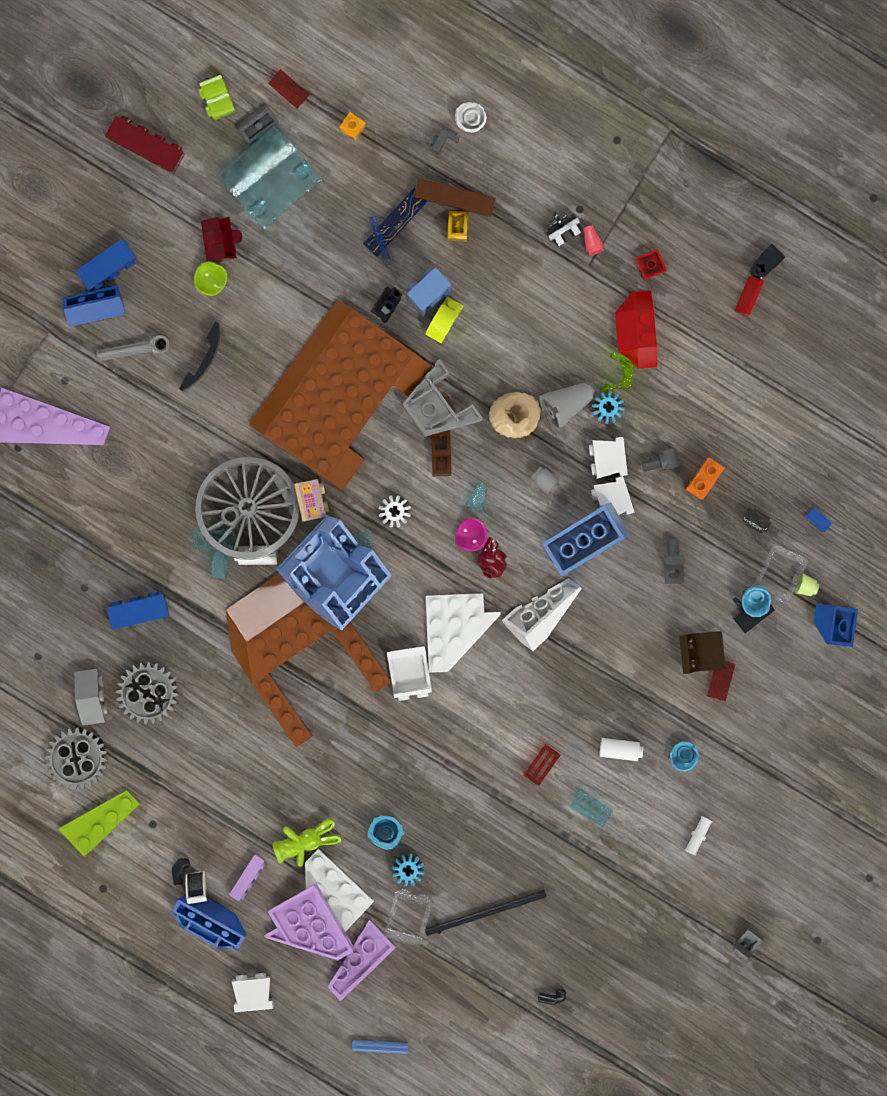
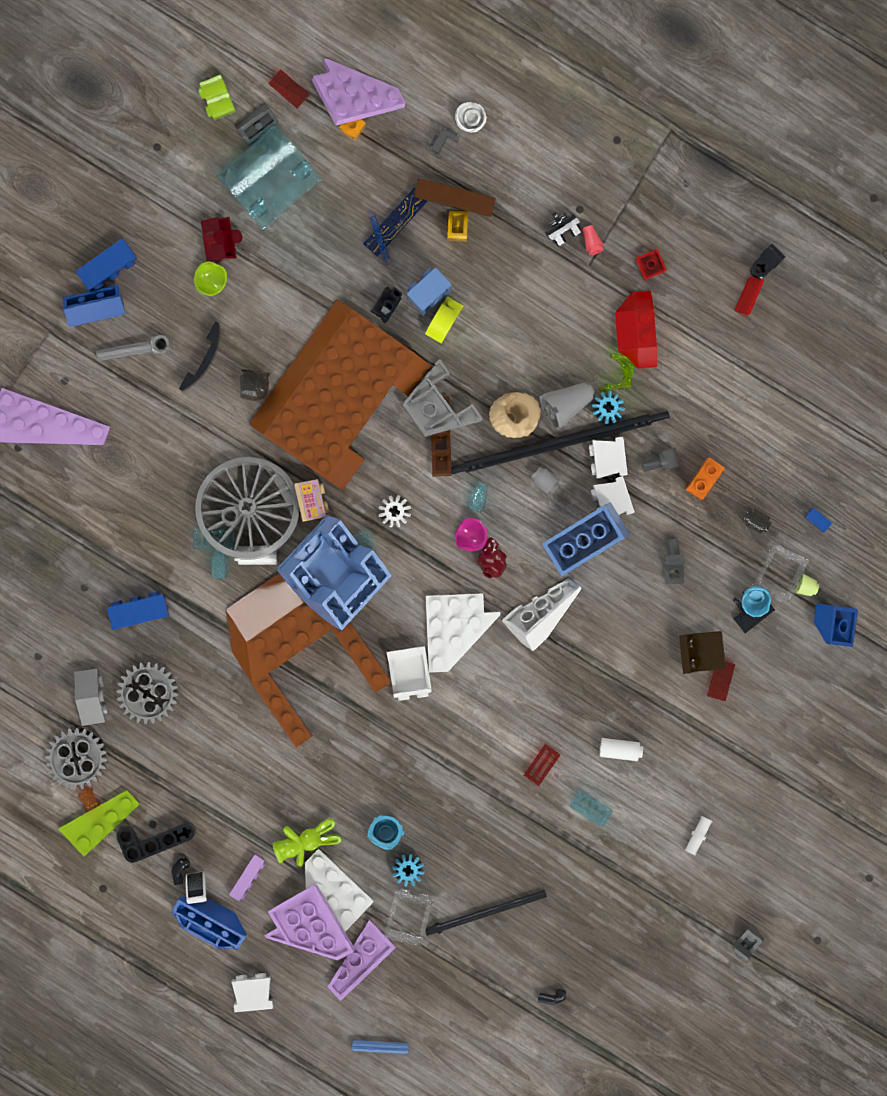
(88, 800): none -> clear orange bush
(144, 144): dark red brick -> none
(158, 839): none -> black beam
(254, 385): none -> clear smoke helmet
(353, 94): none -> lavender wing
(559, 442): none -> black axle
(684, 756): medium azure hair -> none

